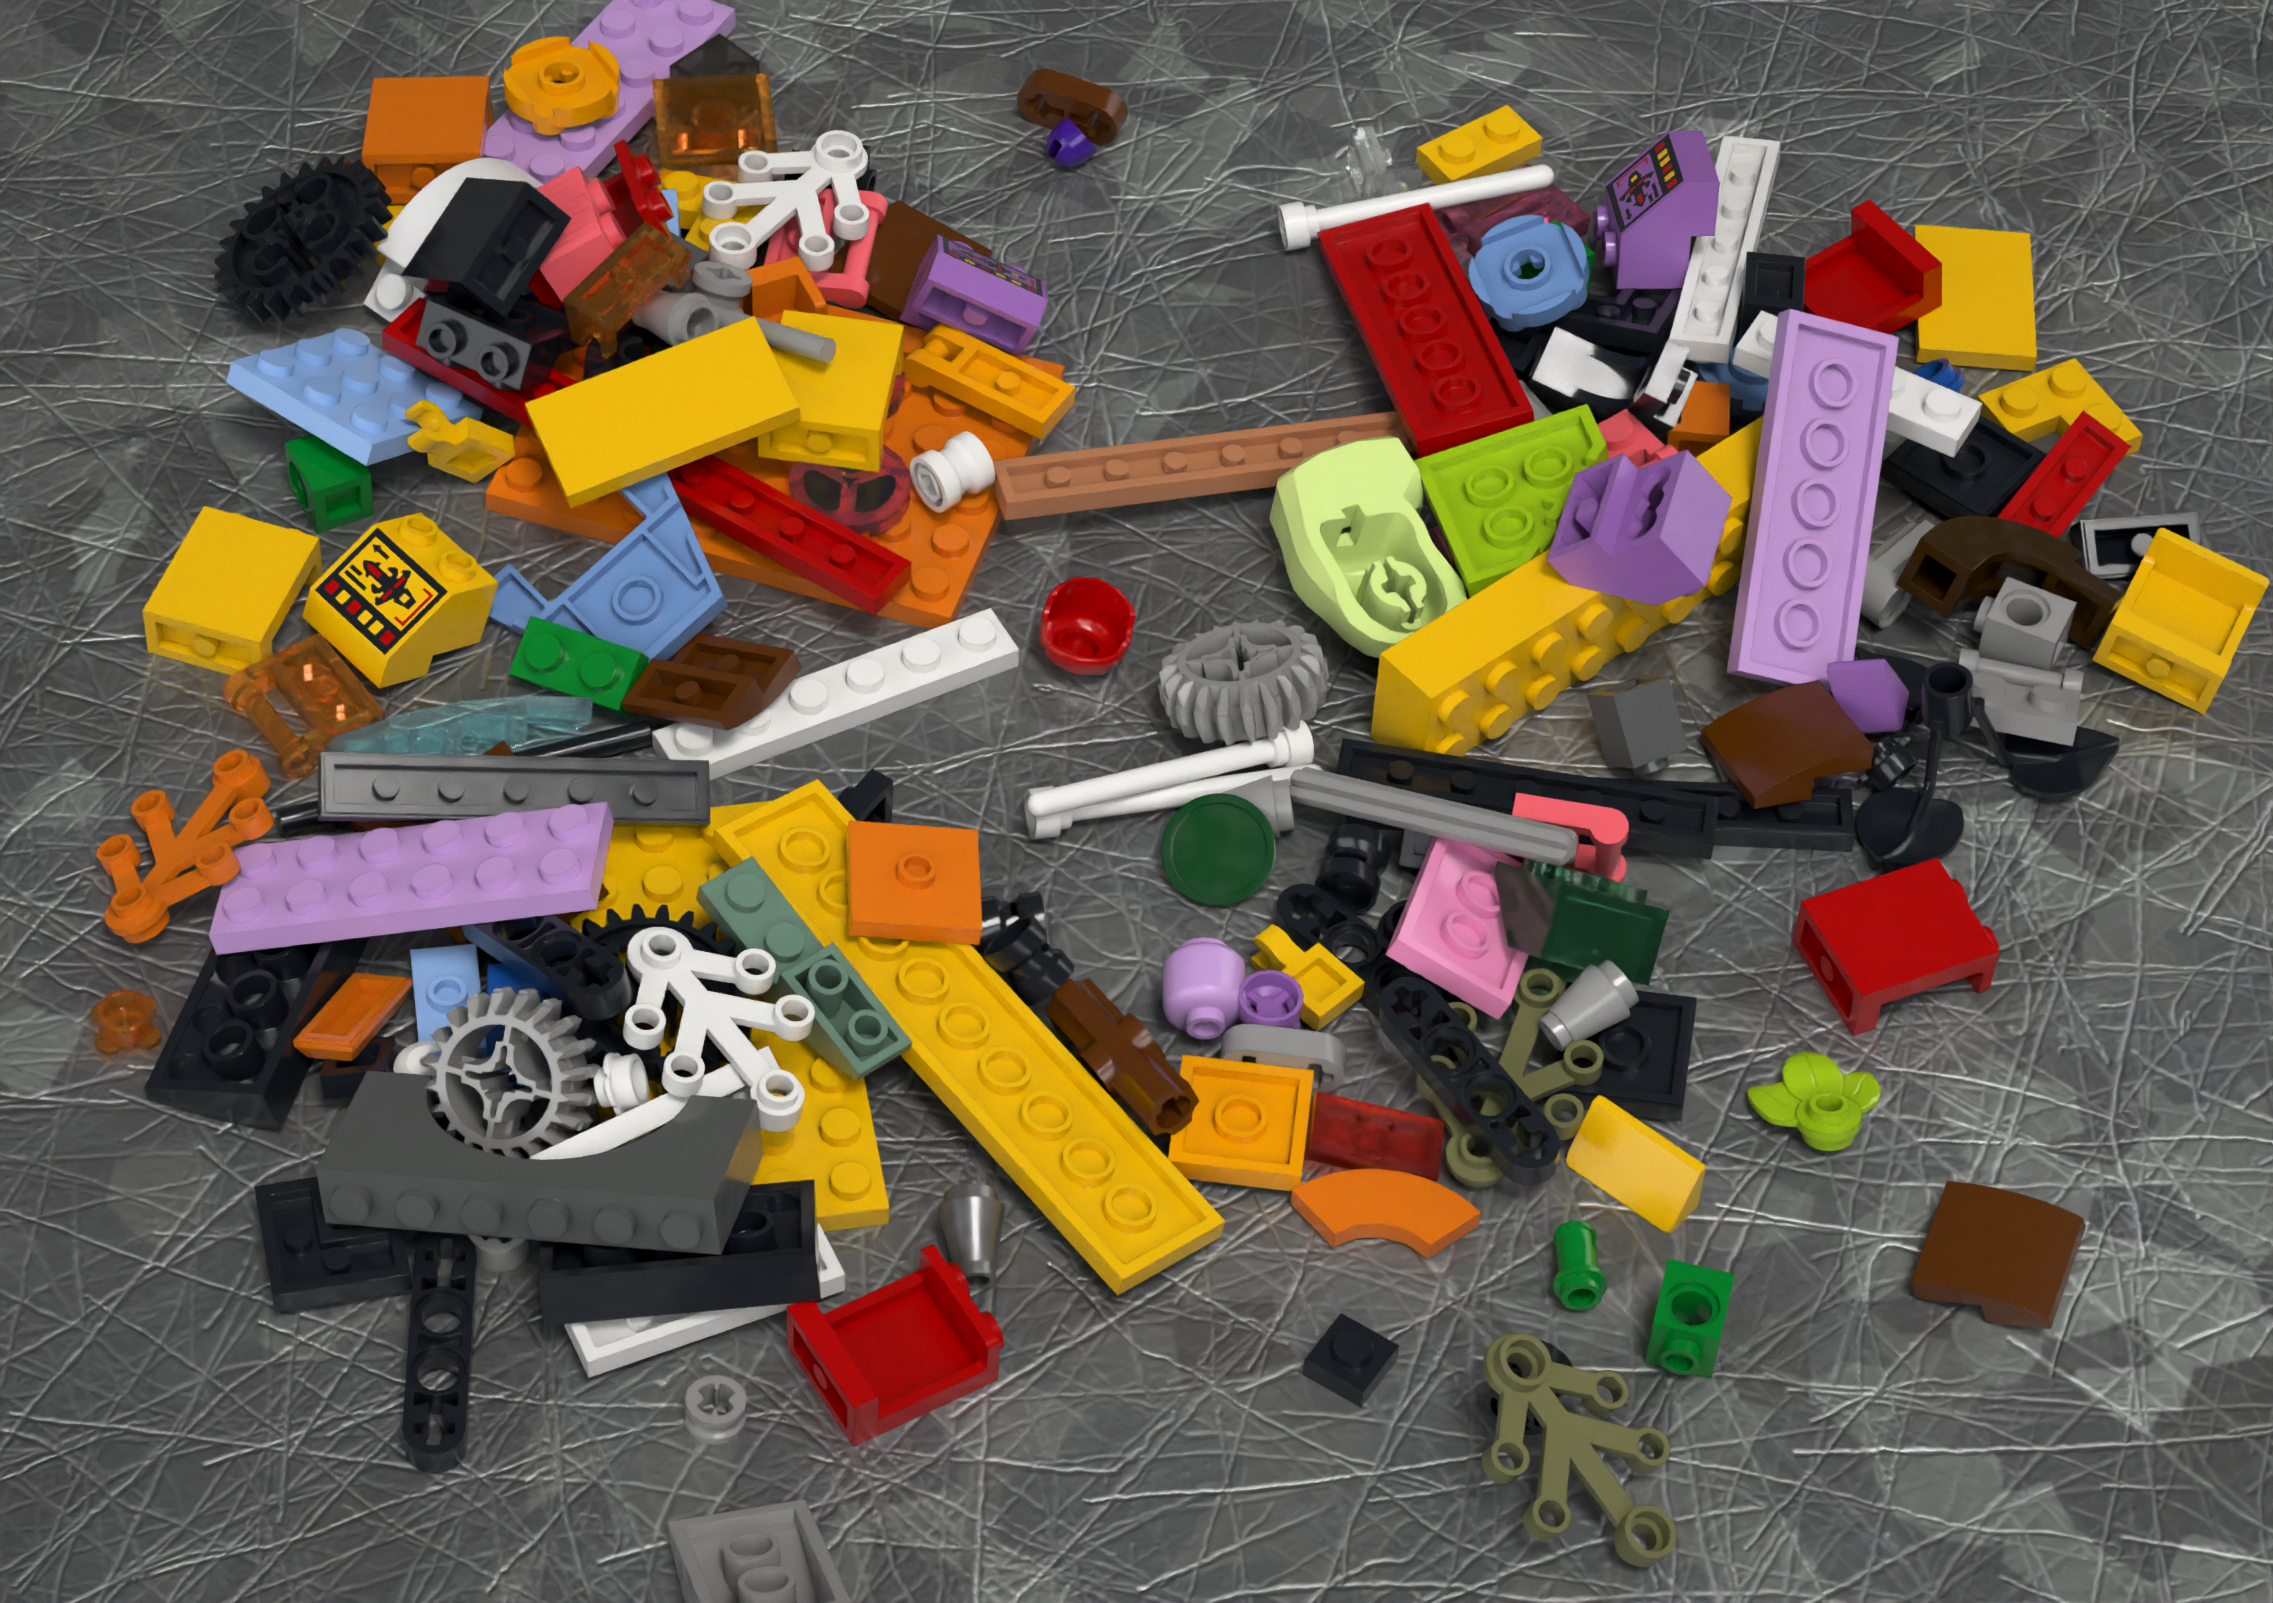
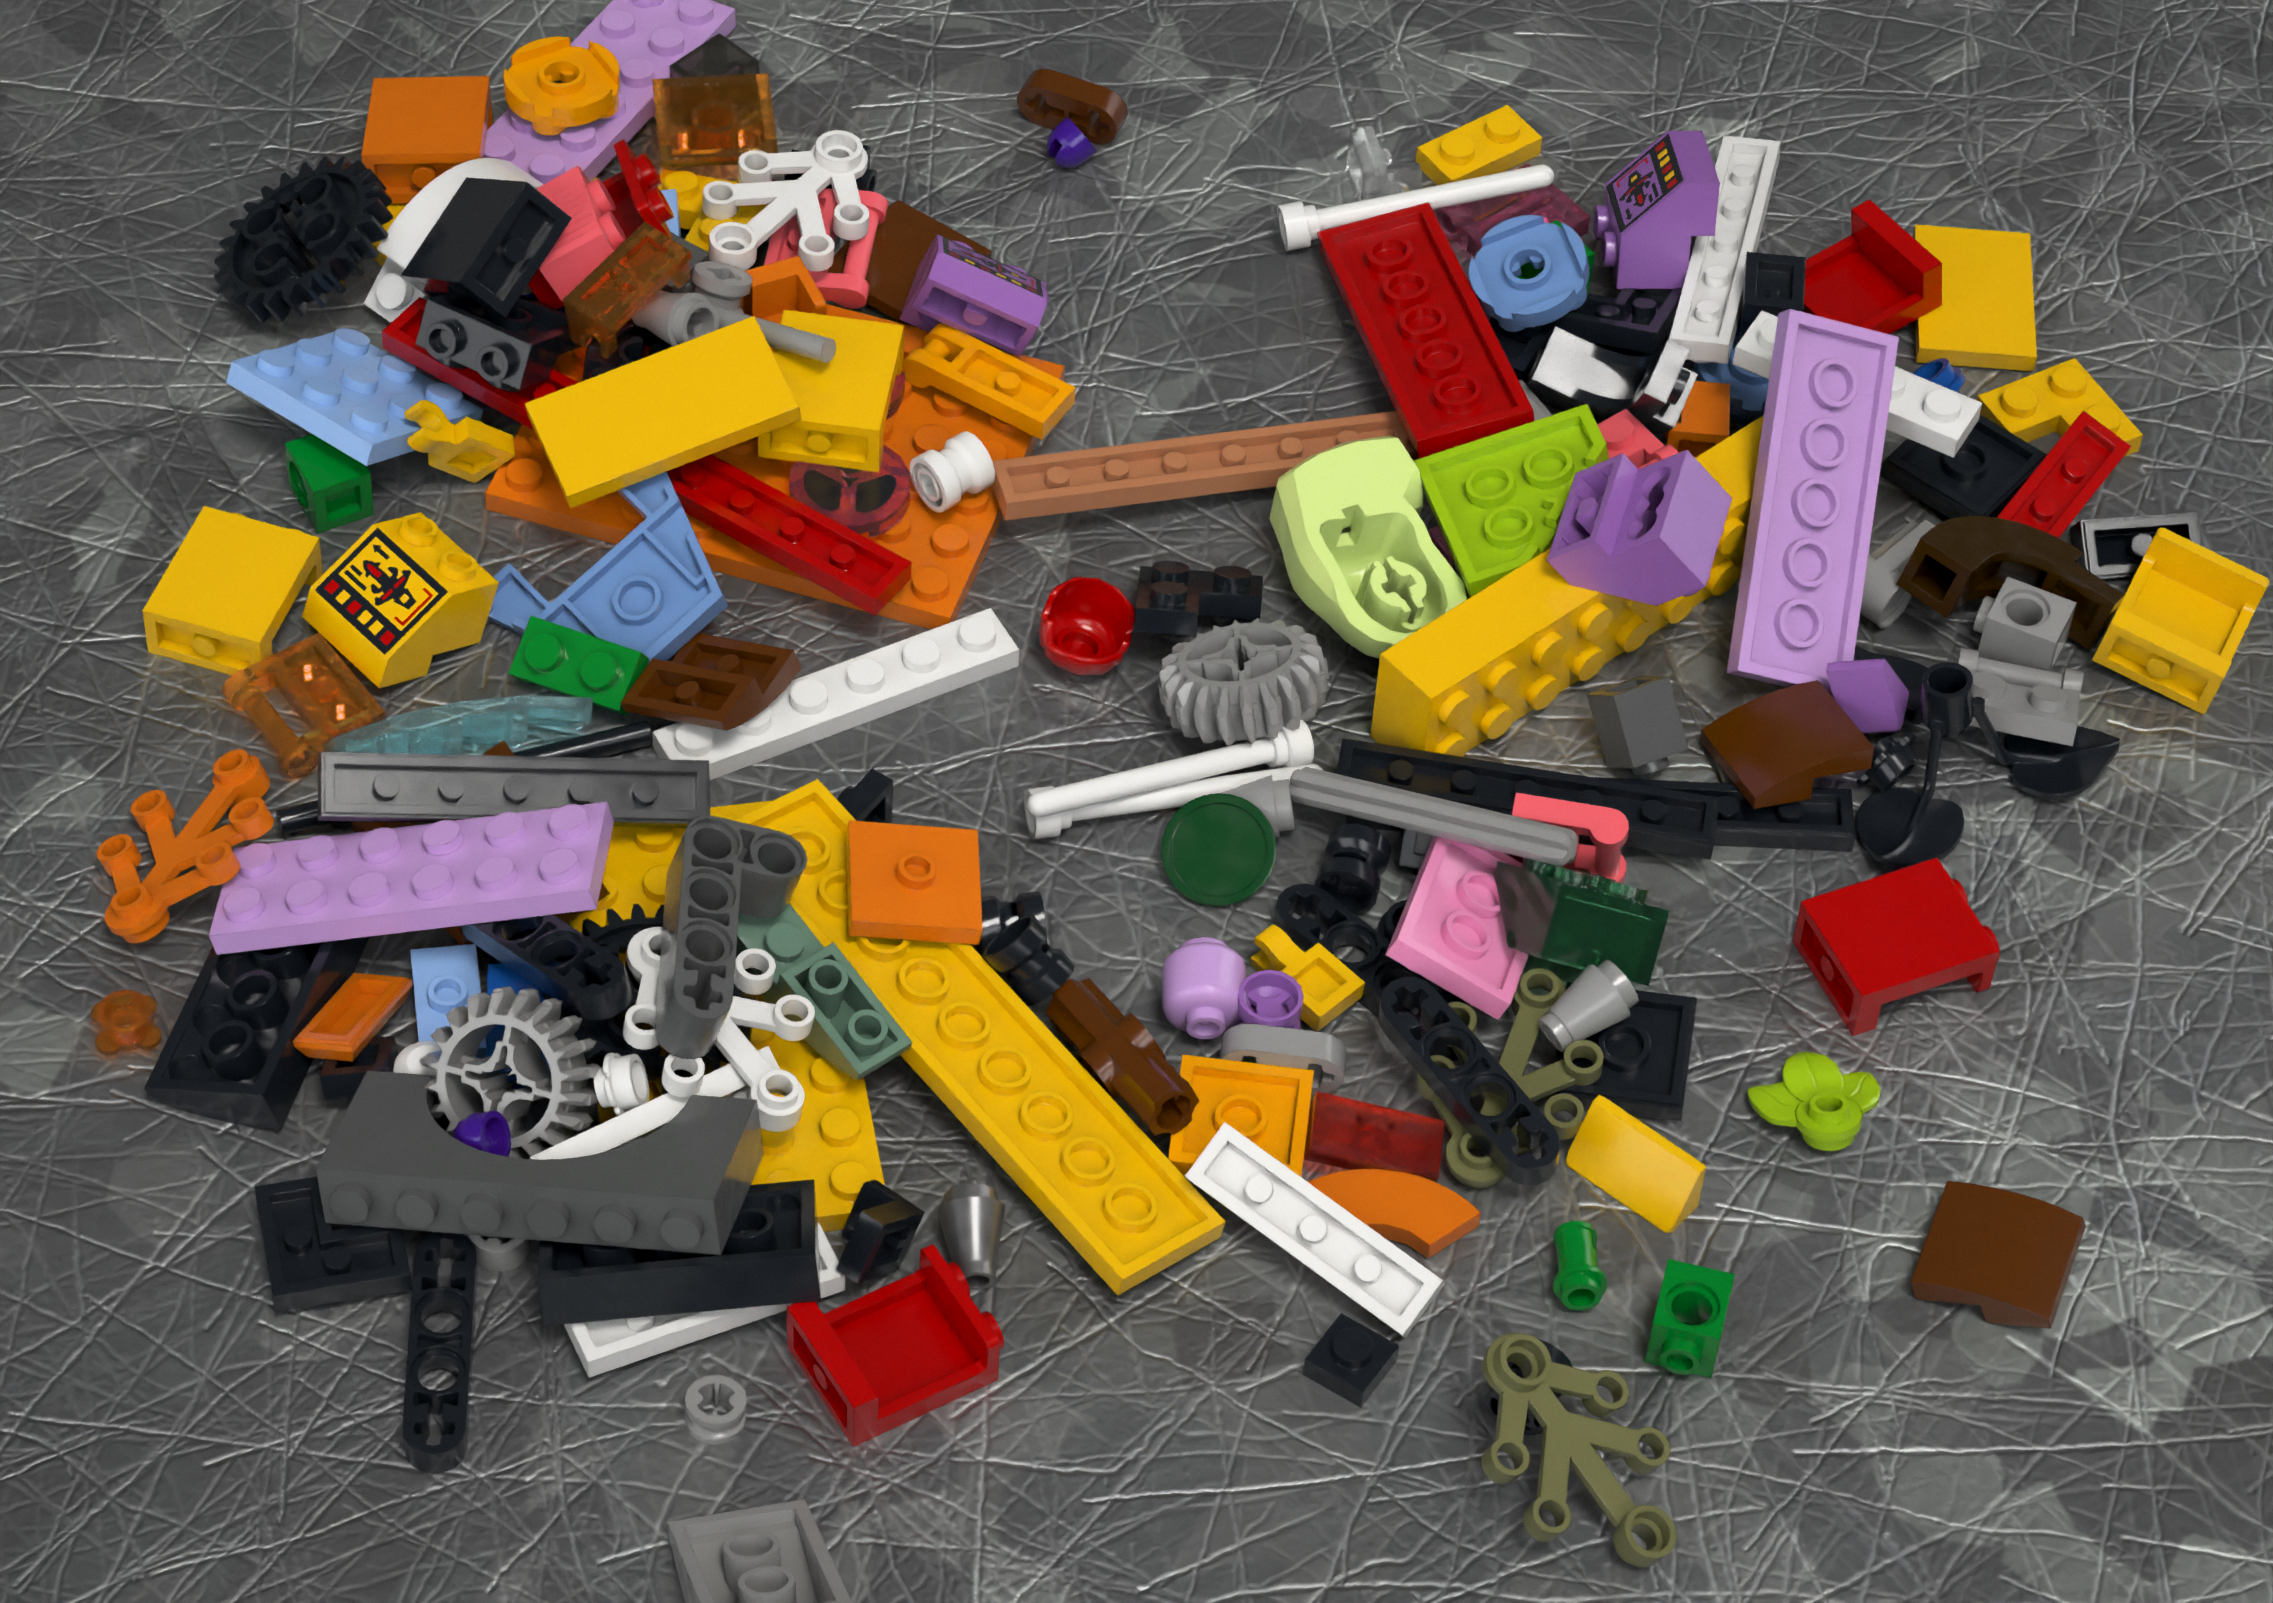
(485, 1132): none -> dark purple hinge
(712, 878): none -> dark grey beam
(877, 1232): none -> black bracket
(1174, 596): none -> black plate
(1315, 1230): none -> white plate

